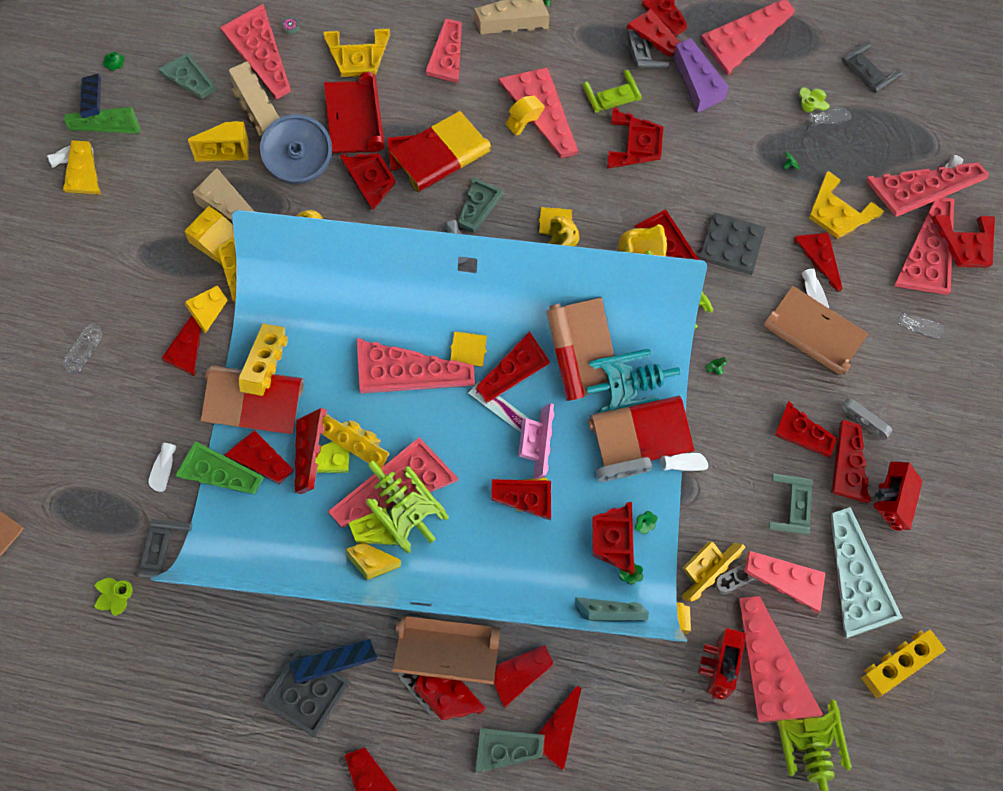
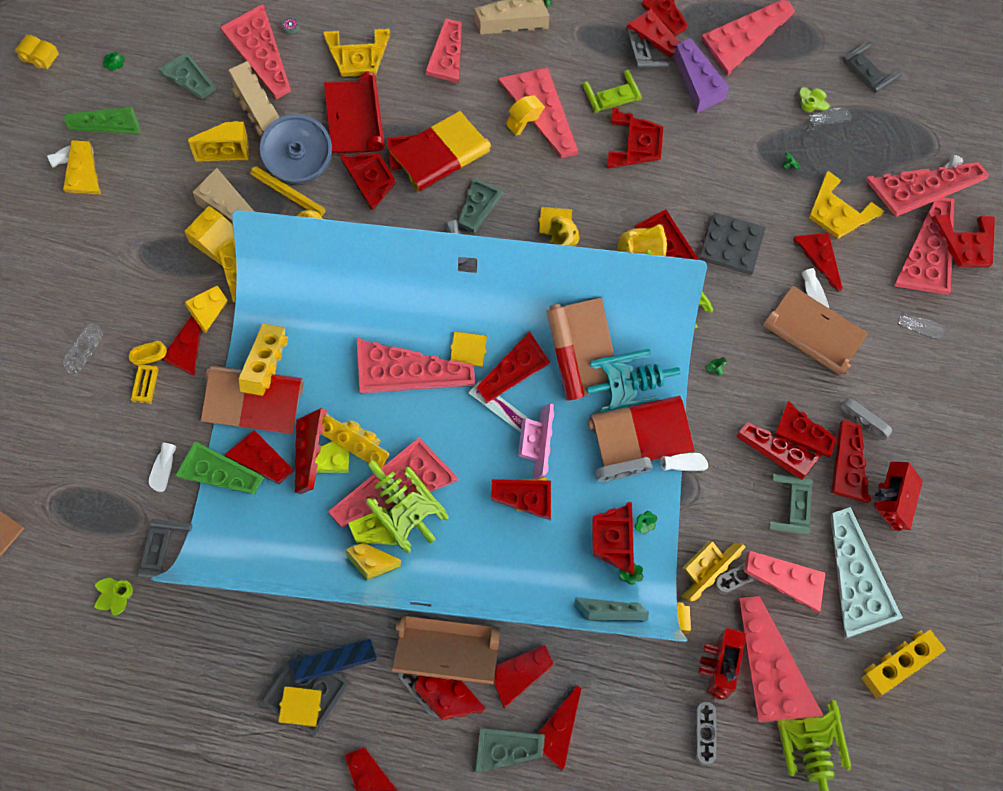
(36, 51): none -> yellow brick
(90, 95): dark blue tile -> none
(142, 398): none -> yellow tile
(147, 353): none -> yellow tile
(286, 190): none -> yellow axle
(300, 706): none -> yellow piece
(710, 718): none -> light grey beam
(788, 456): none -> red wing

